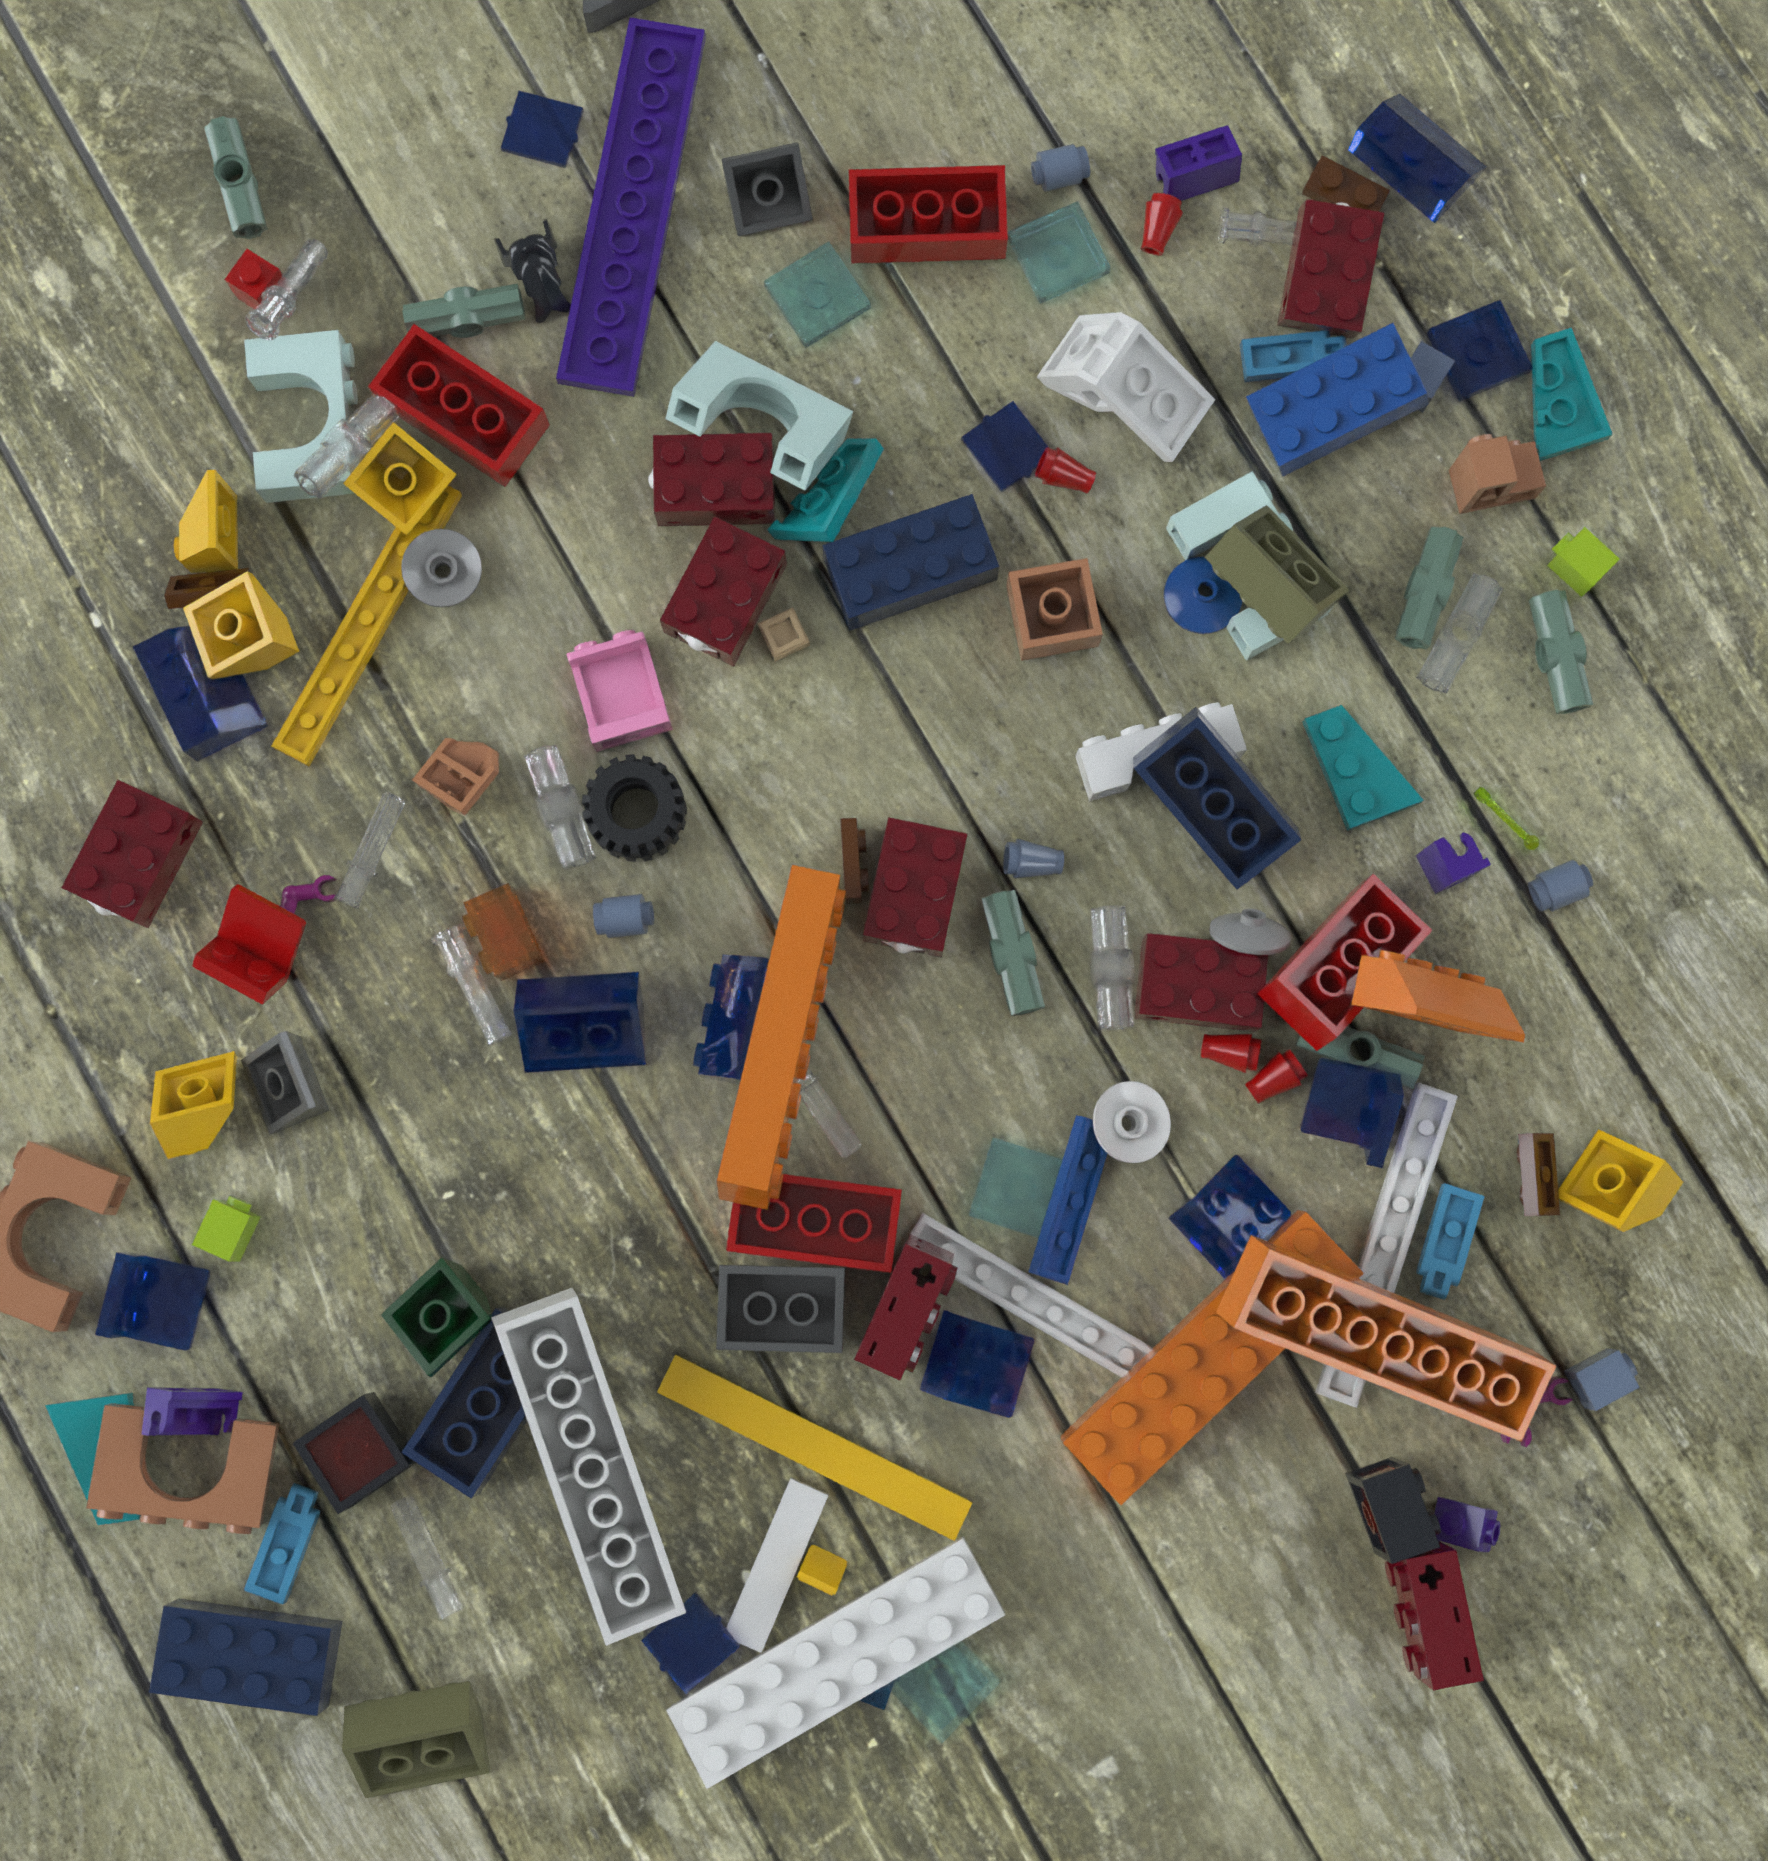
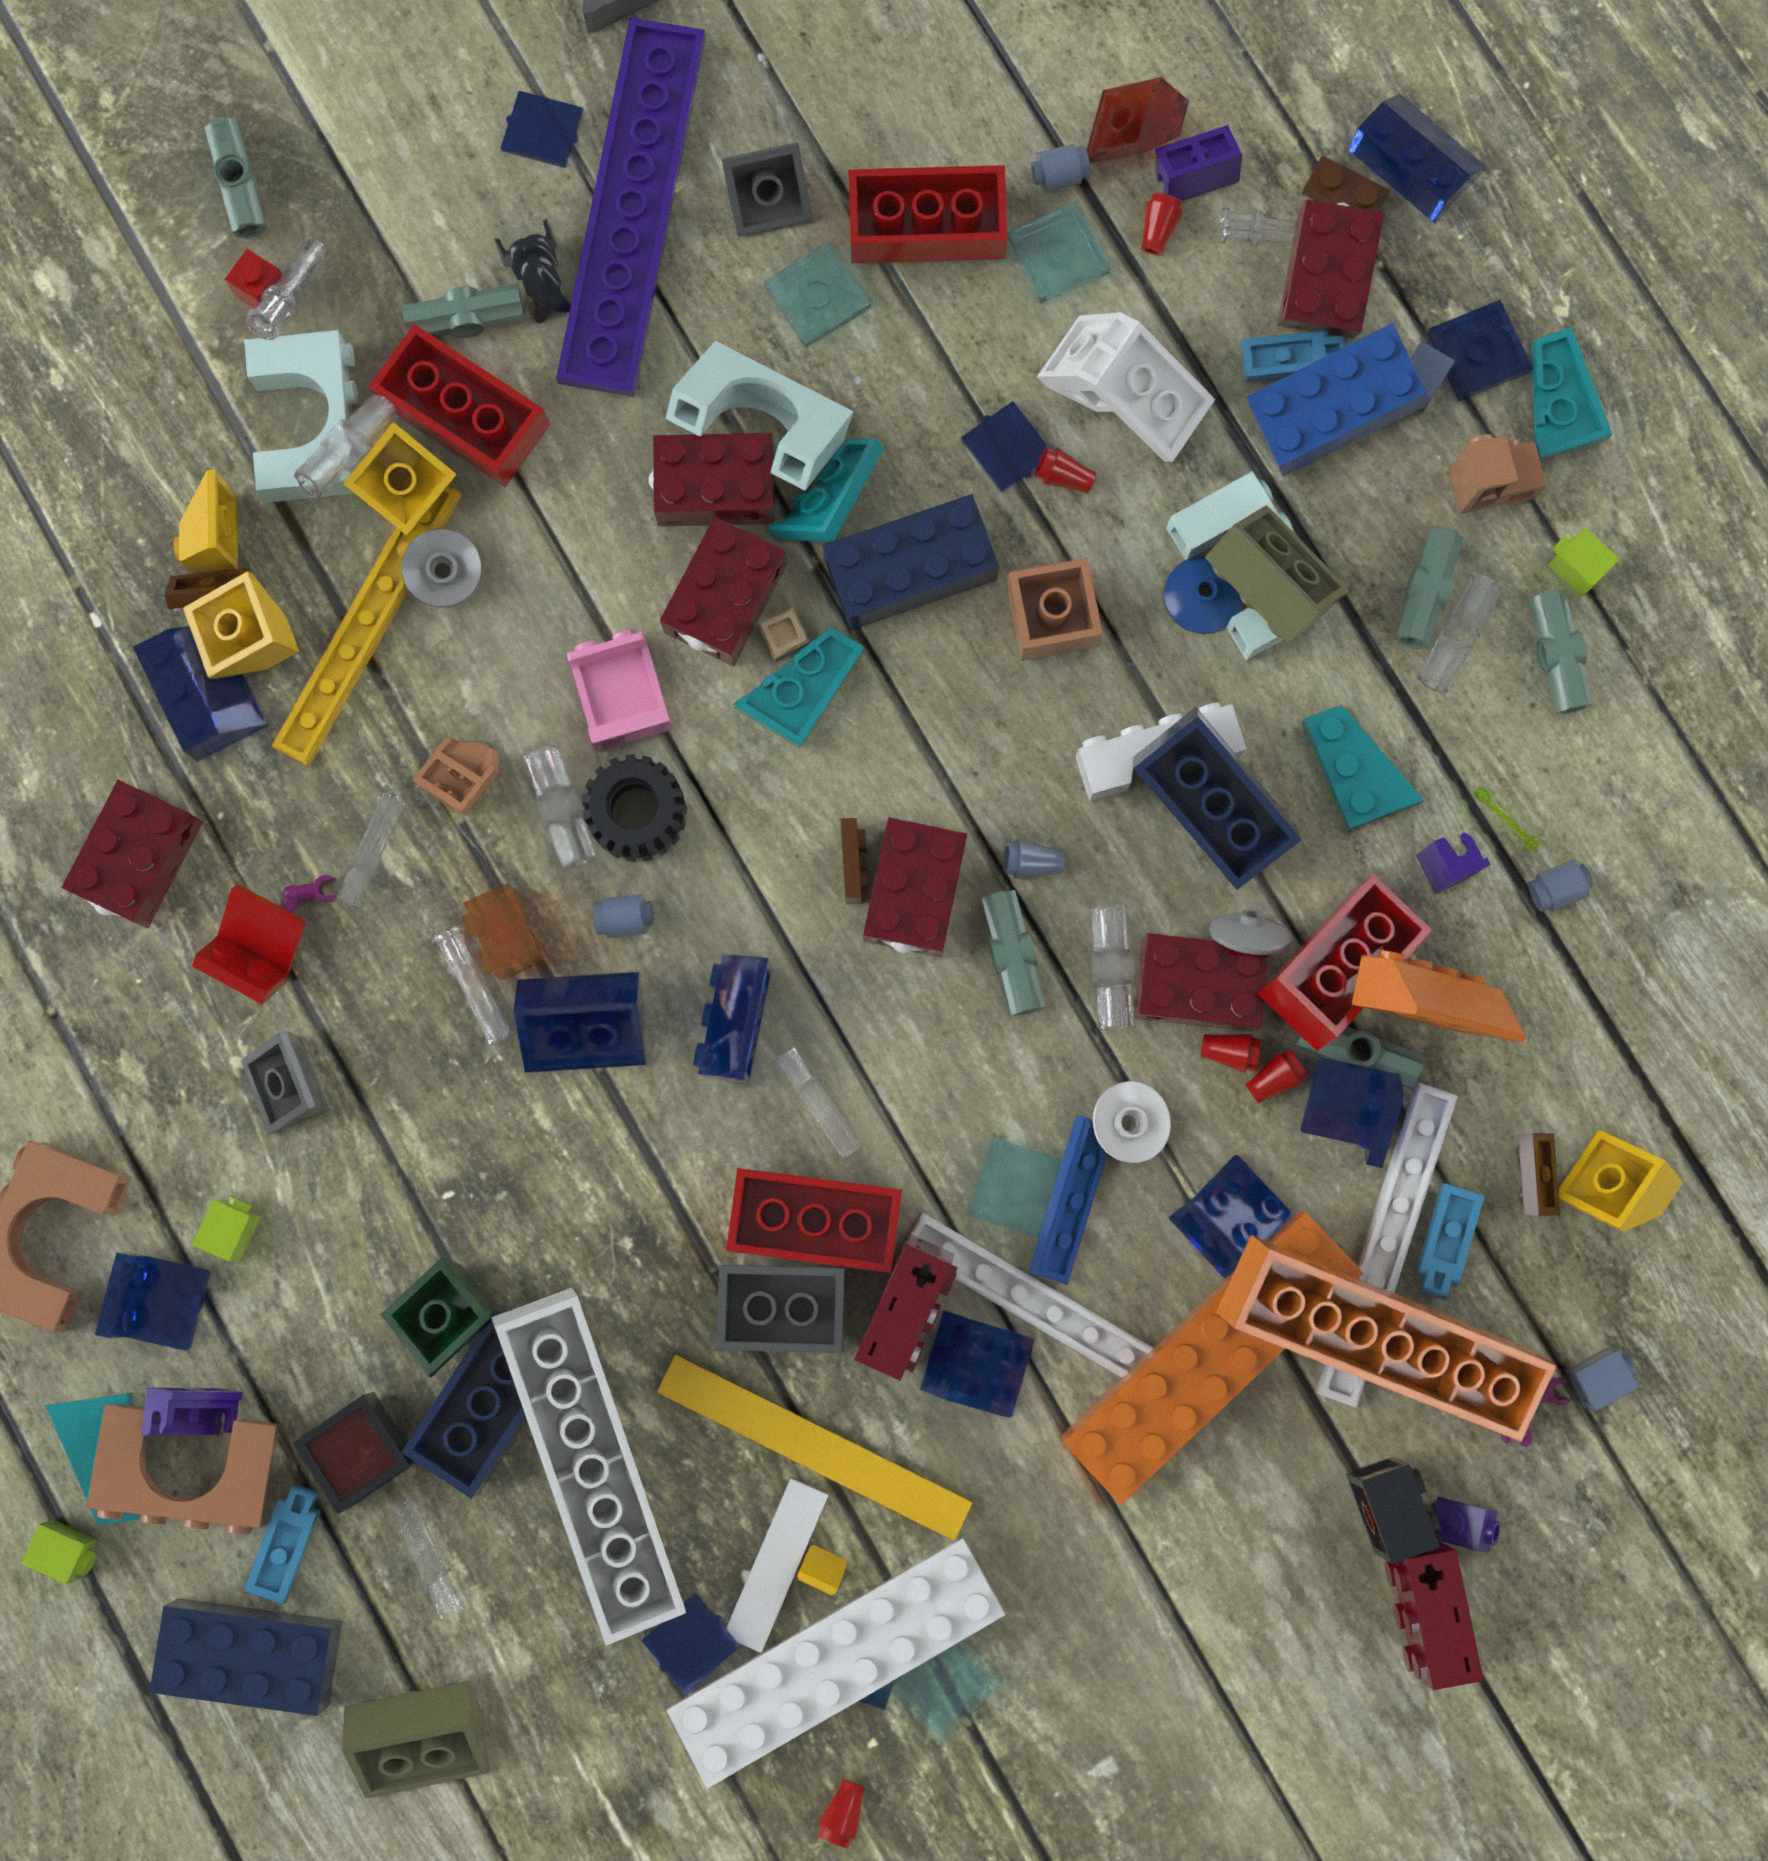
(60, 1552): none -> lime brick
(192, 1103): yellow slope -> none
(778, 1045): orange brick -> none
(802, 689): none -> teal wing
(842, 1815): none -> red cone
(1136, 119): none -> clear red slope

